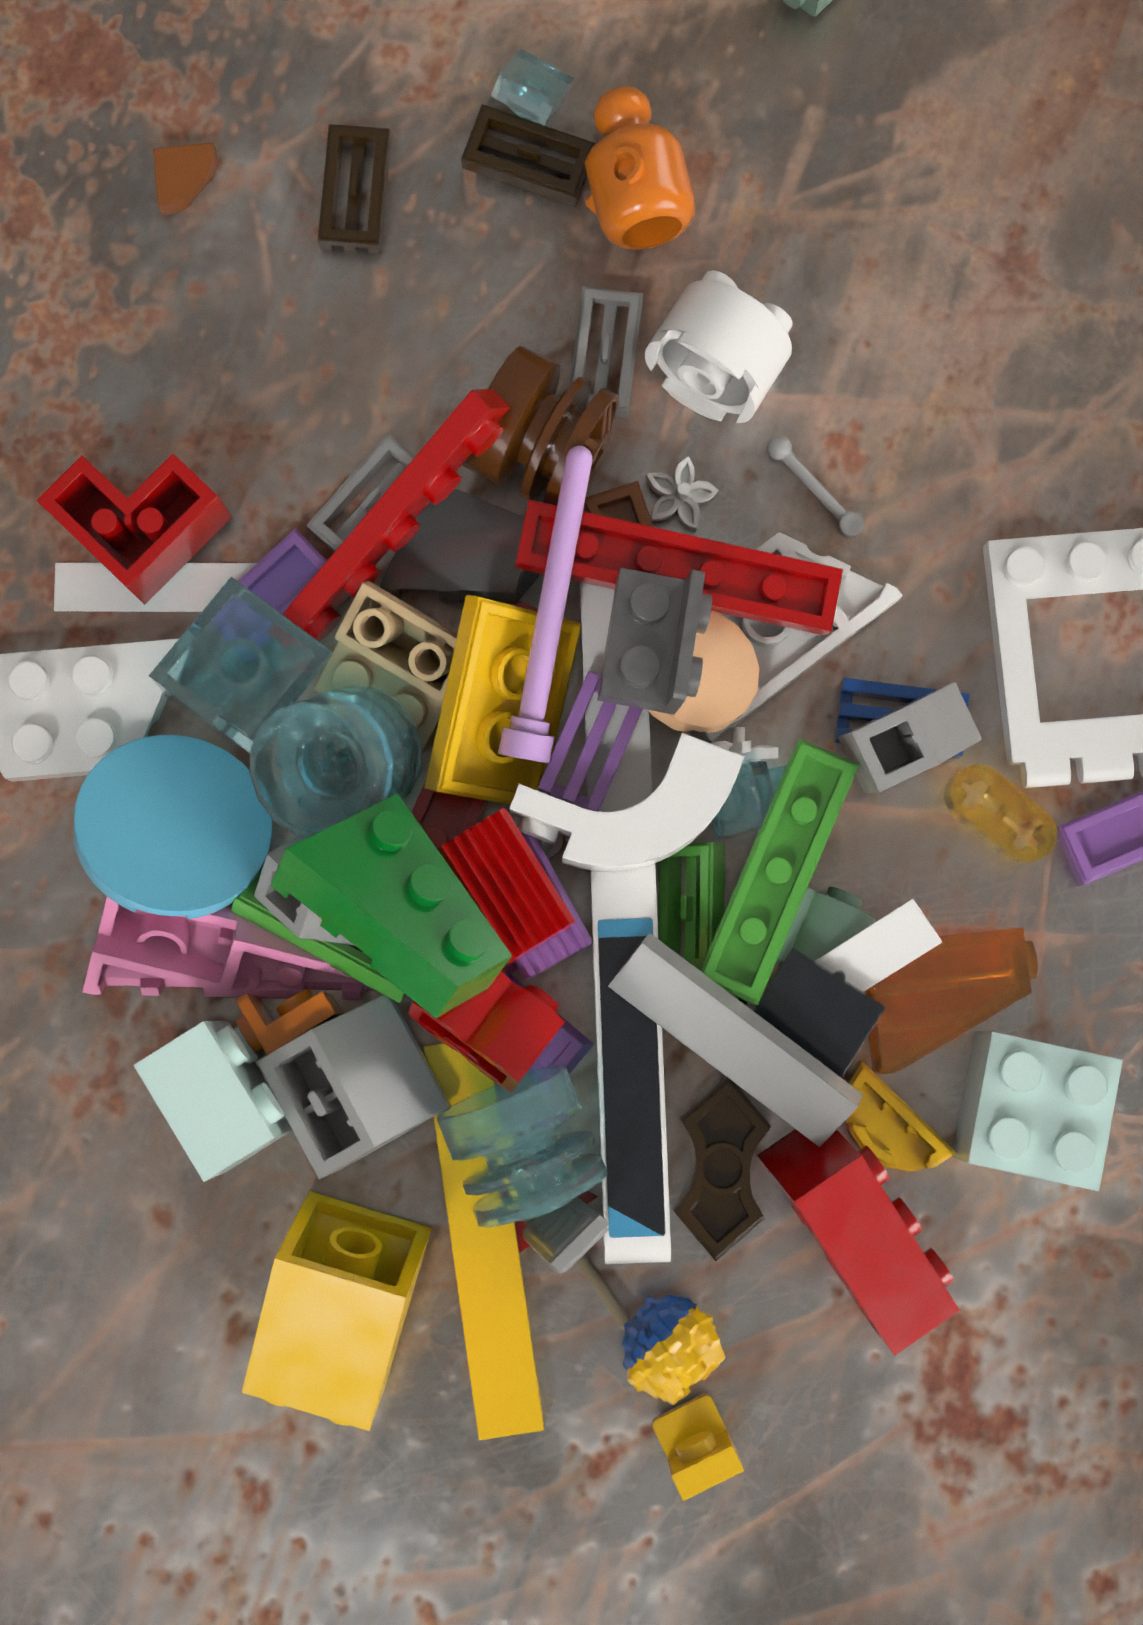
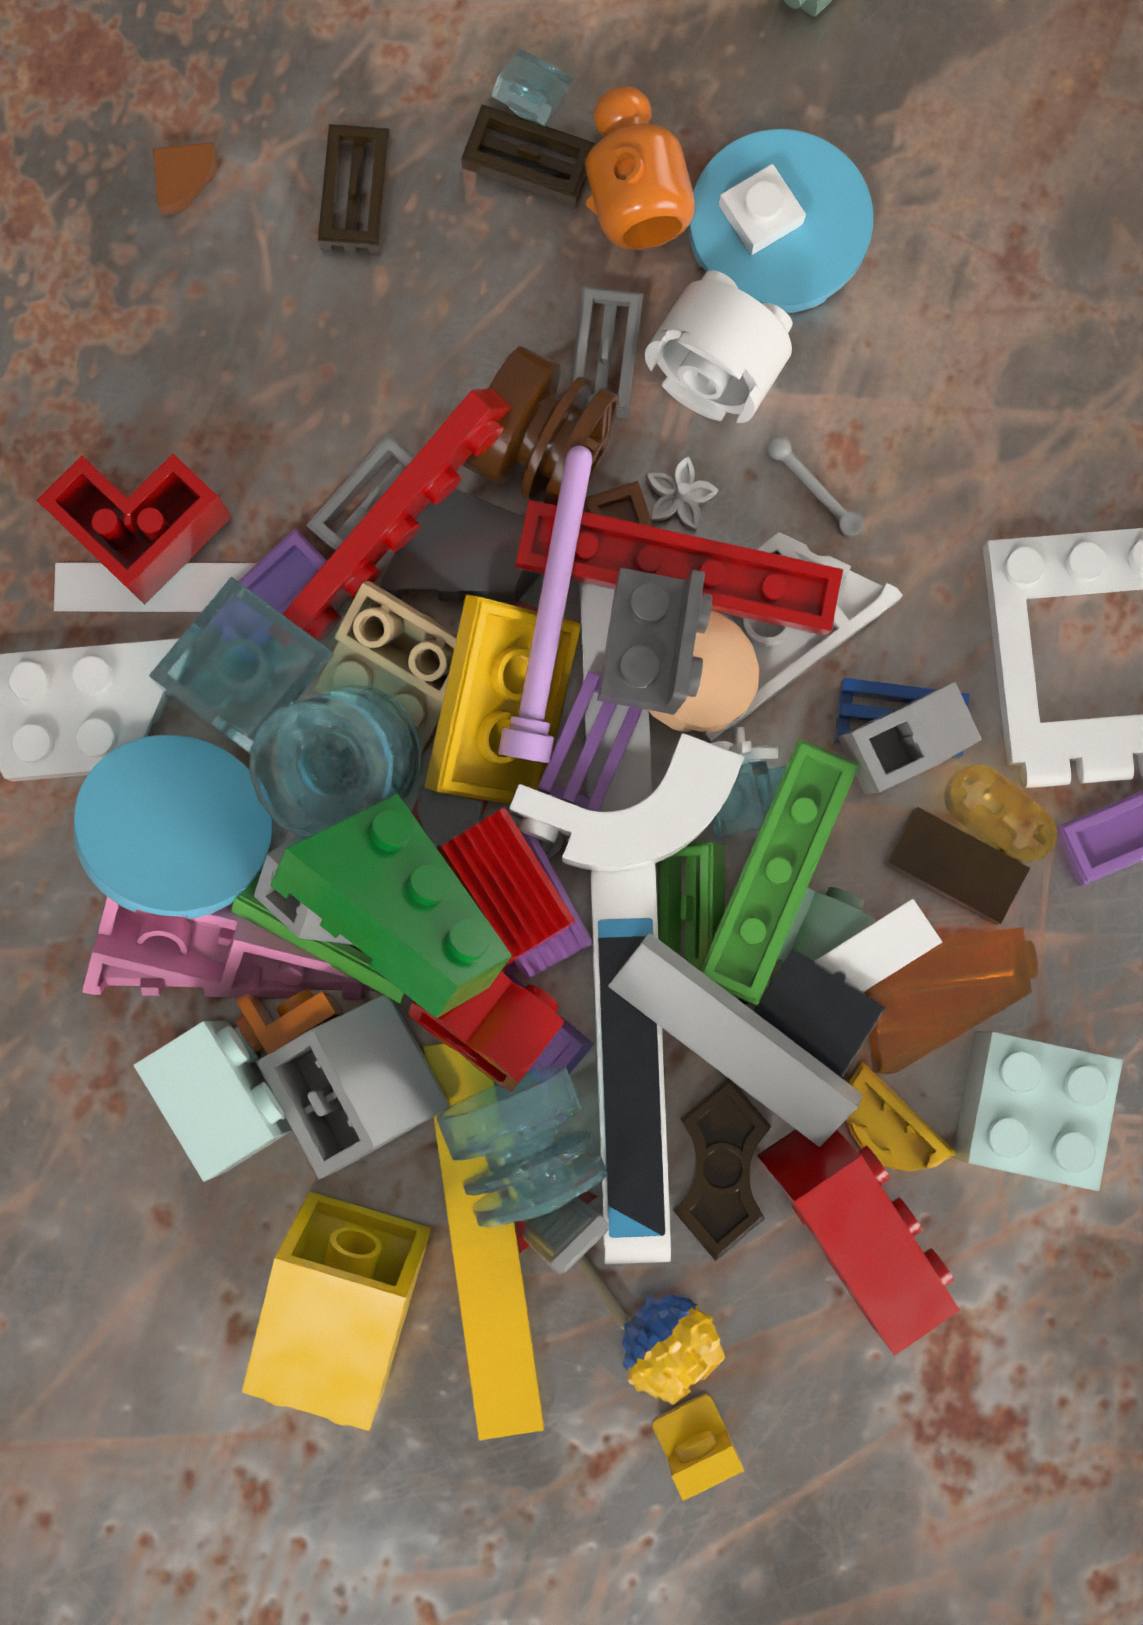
(446, 814): none -> clear light blue tile
(761, 209): none -> white plate
(811, 259): none -> medium azure tile
(957, 866): none -> dark brown tile

